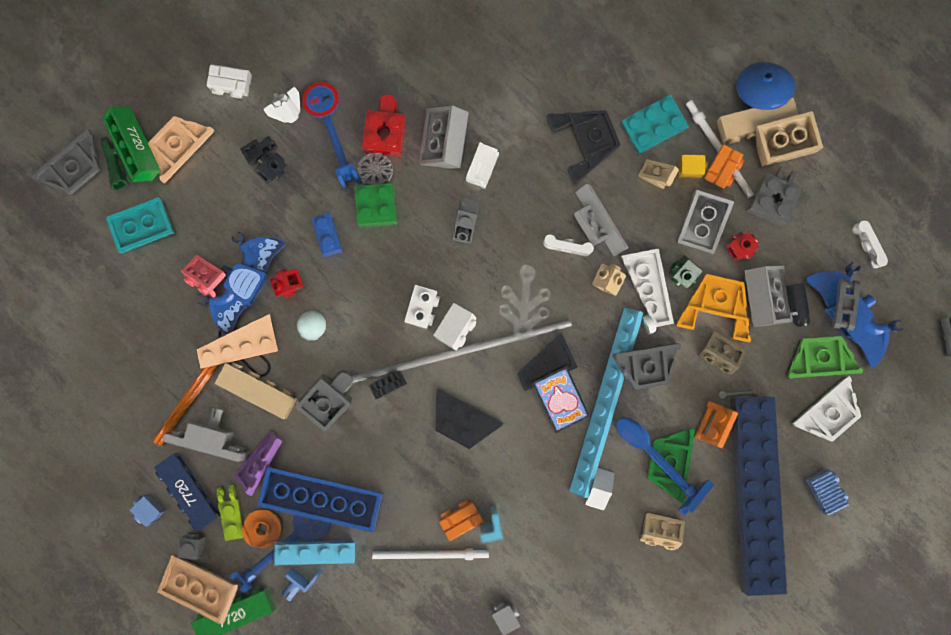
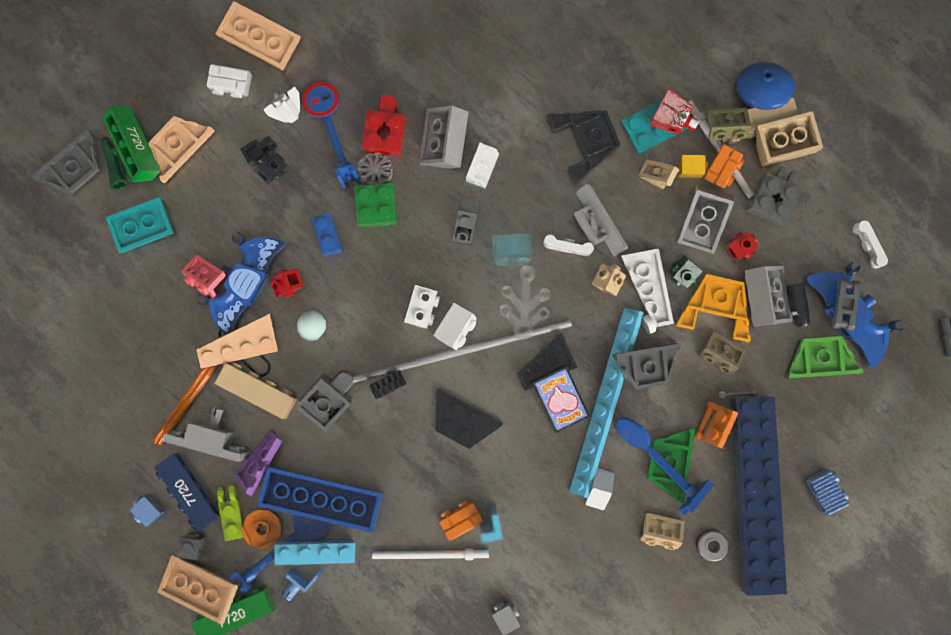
(258, 35): none -> light nougat plate
(511, 249): none -> clear light blue brick
(674, 114): none -> torso
(722, 548): none -> light grey piece
(729, 123): none -> olive bracket
(831, 413): white wing -> none

